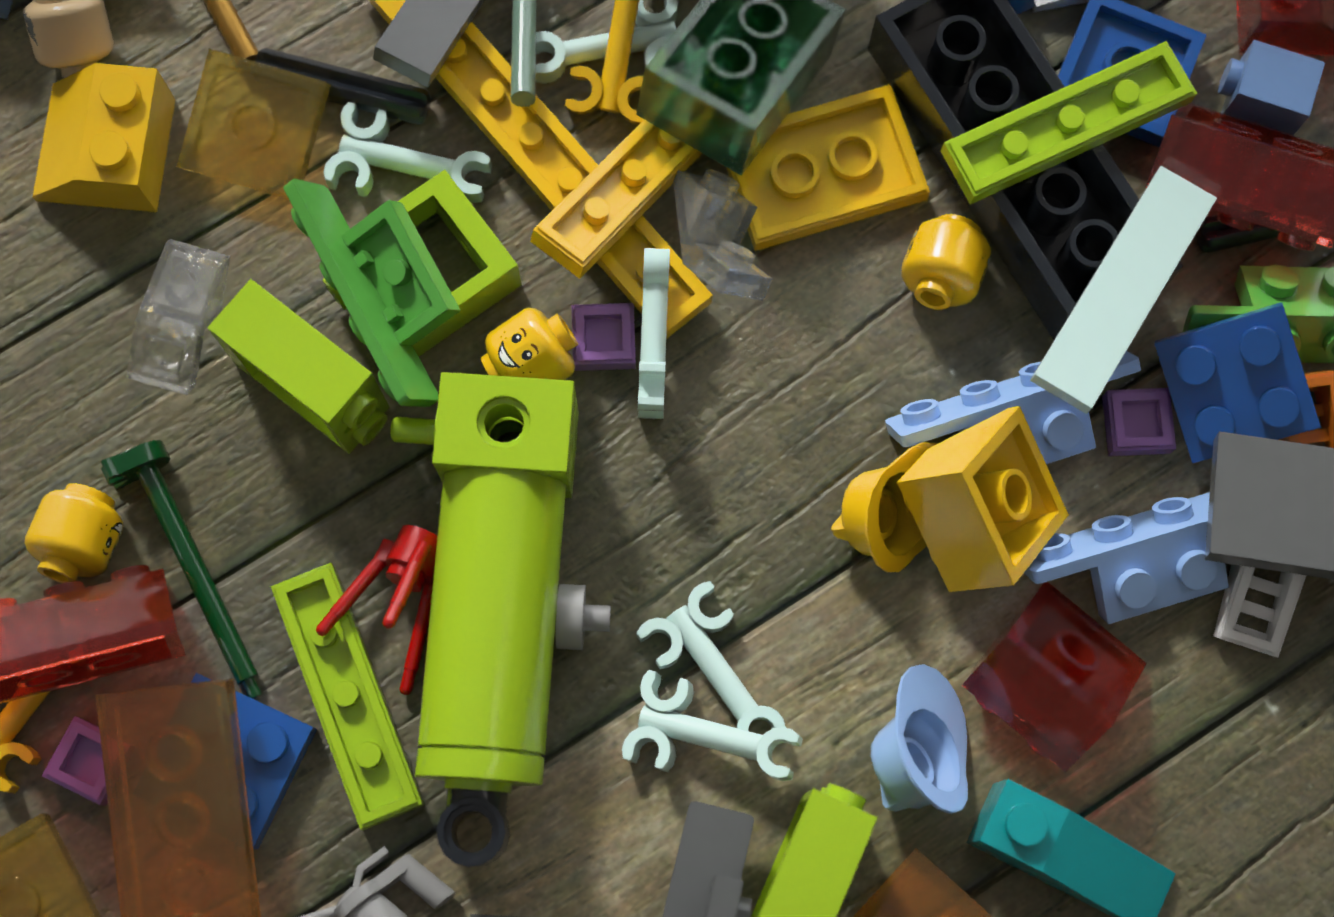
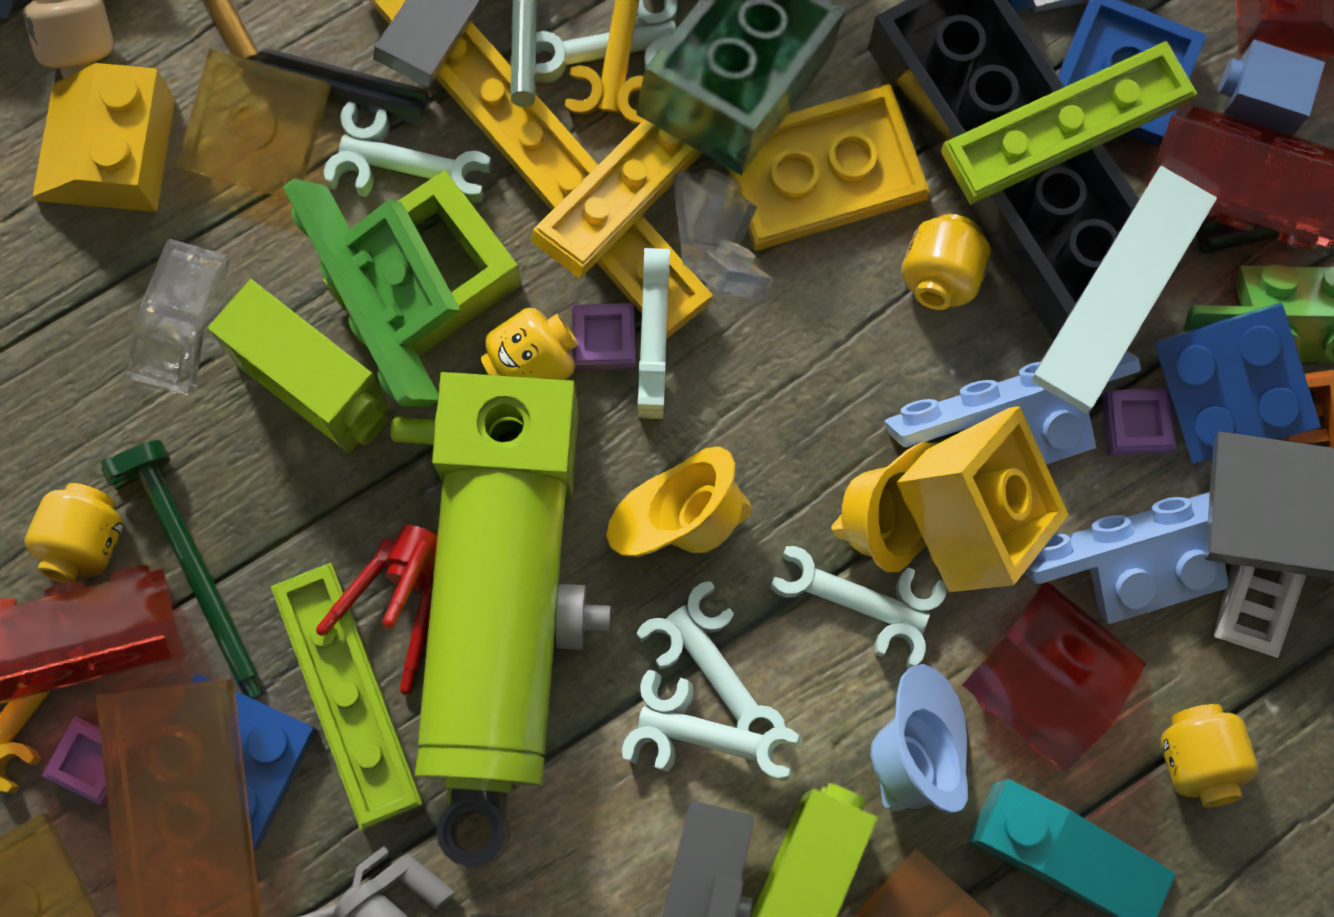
(684, 507): none -> yellow piece
(906, 615): none -> light aqua bar
(1209, 755): none -> yellow head

